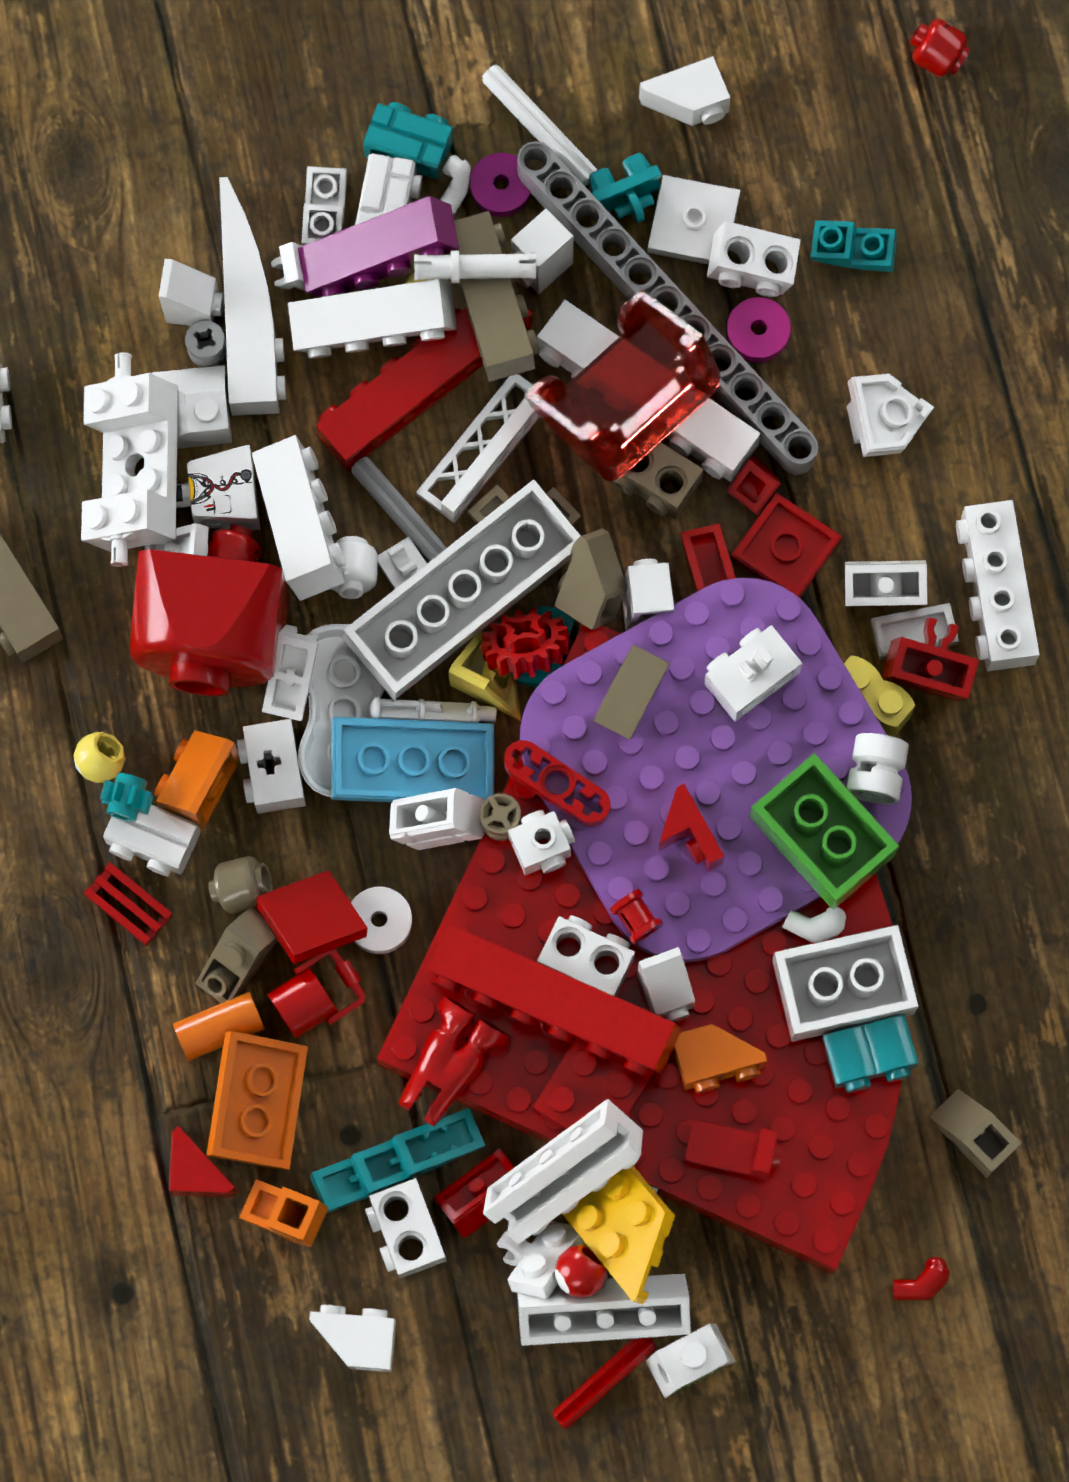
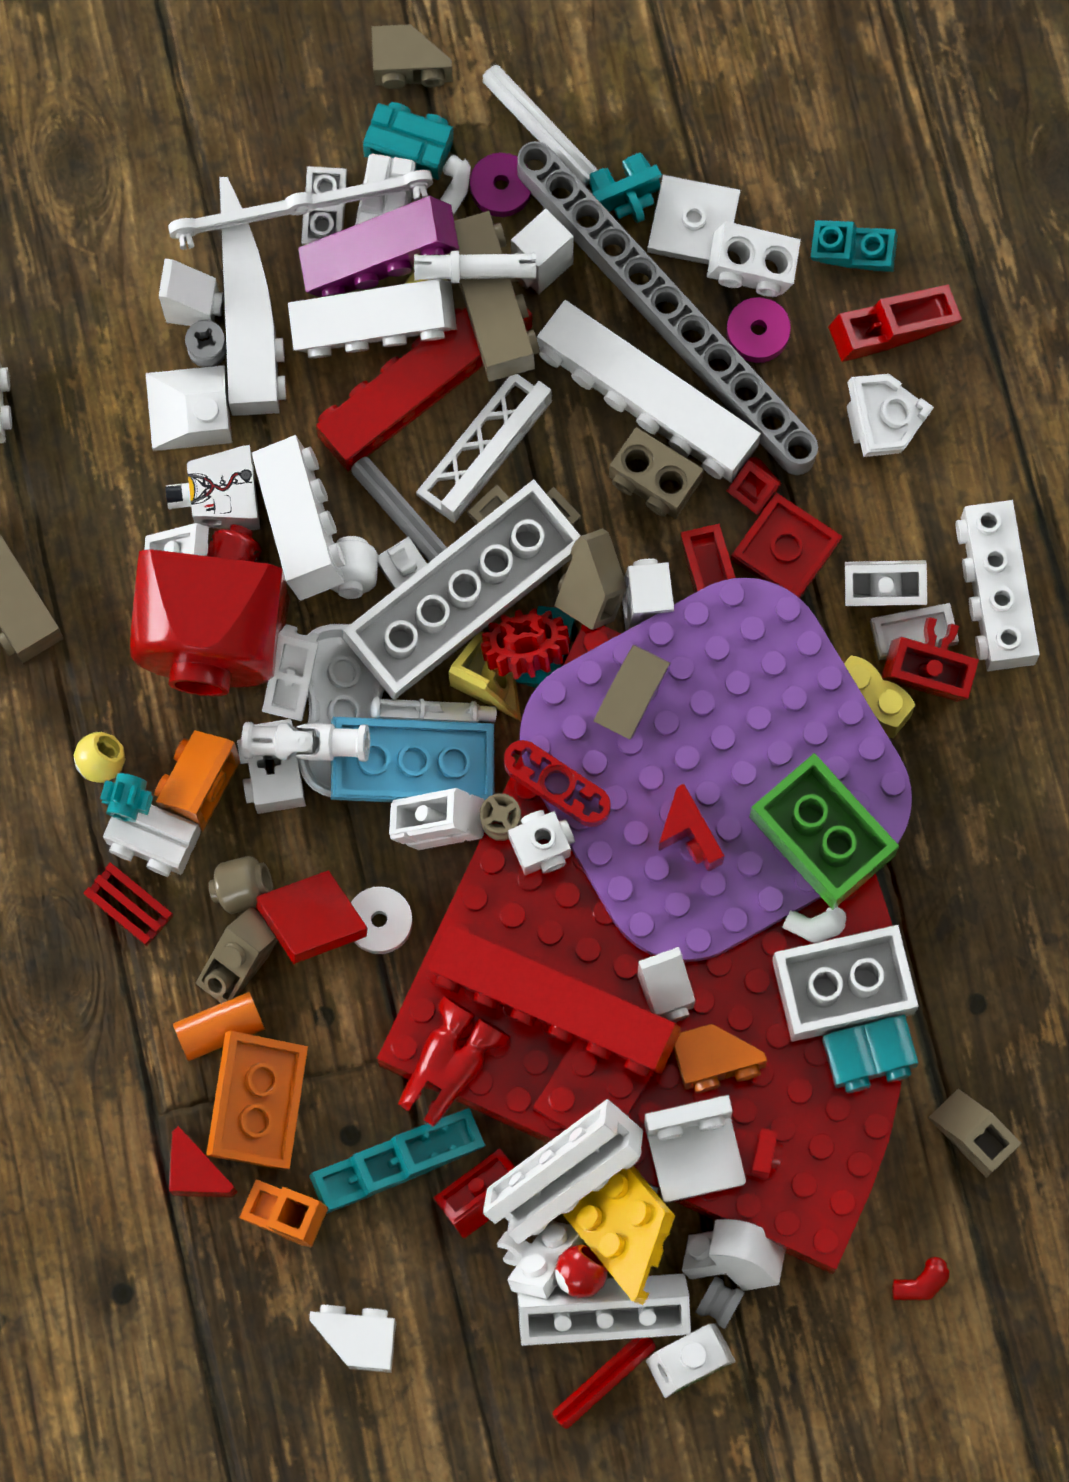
(136, 423): white brick -> none
(291, 266): white tile -> none
(299, 204): none -> white piece
(302, 740): none -> white piece
(304, 1002): red piece -> none
(407, 57): none -> dark tan slope
(415, 1225): white brick -> none
(592, 947): white brick -> none
(631, 390): clear red windscreen -> none
(636, 916): red bush -> none
(688, 94): white slope -> none
(694, 1149): none -> white bracket
(720, 1302): none -> light grey wheel
(735, 1250): none -> white brick
(752, 672): white brick -> none
(877, 768): white wheel -> none
(894, 322): none -> red slope
(939, 47): red head -> none

